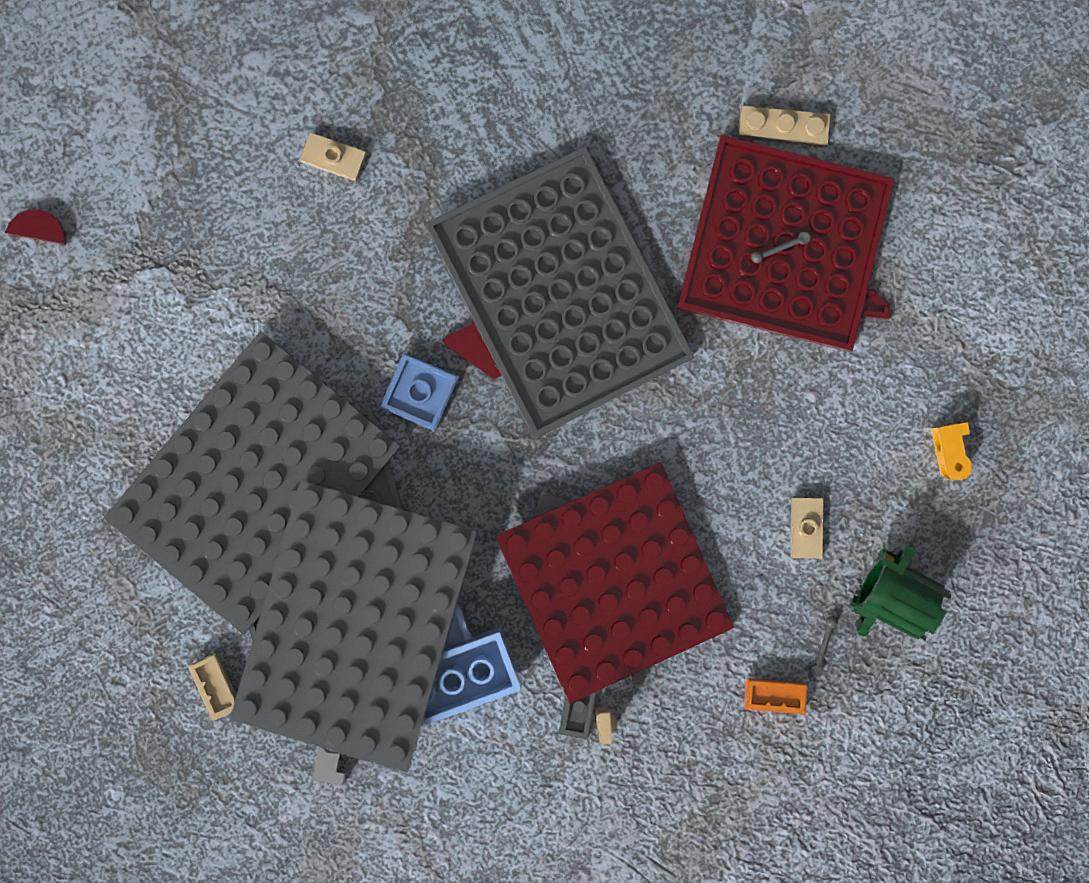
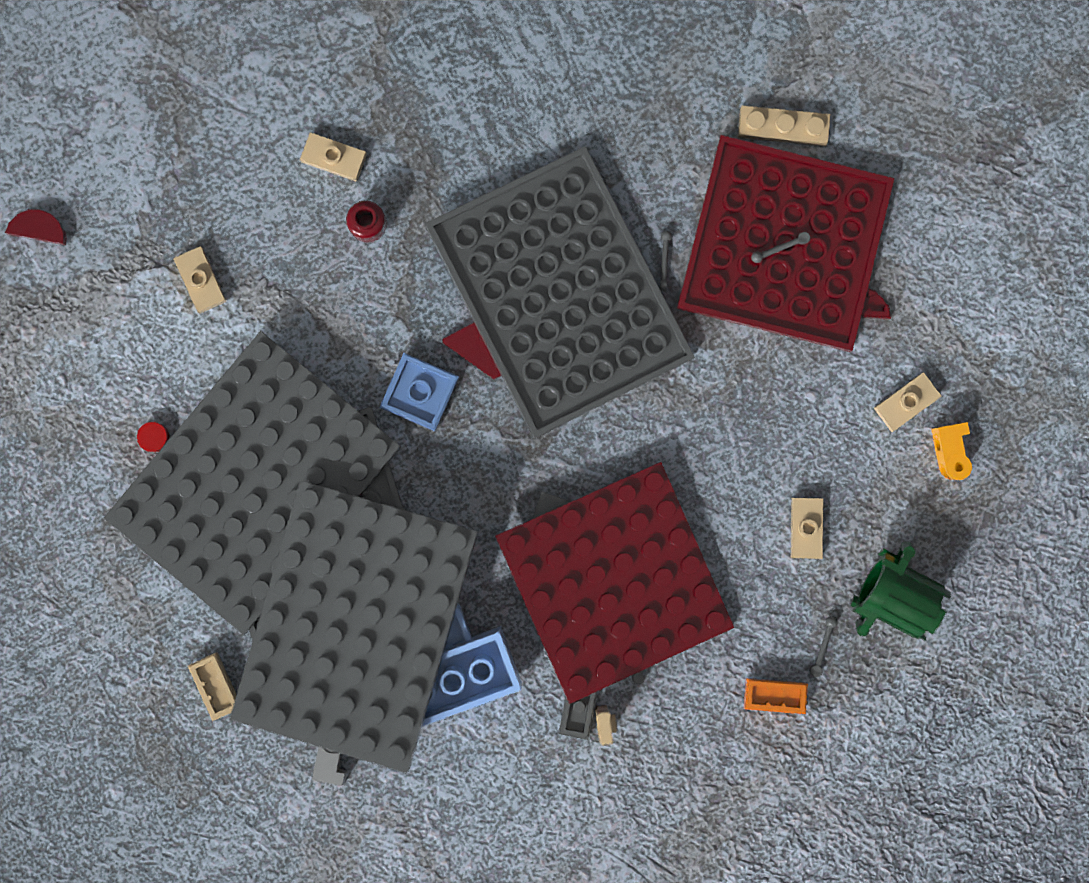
(152, 436): none -> red tile
(200, 280): none -> tan plate
(366, 221): none -> dark red head
(666, 236): none -> dark grey hinge
(907, 402): none -> tan plate

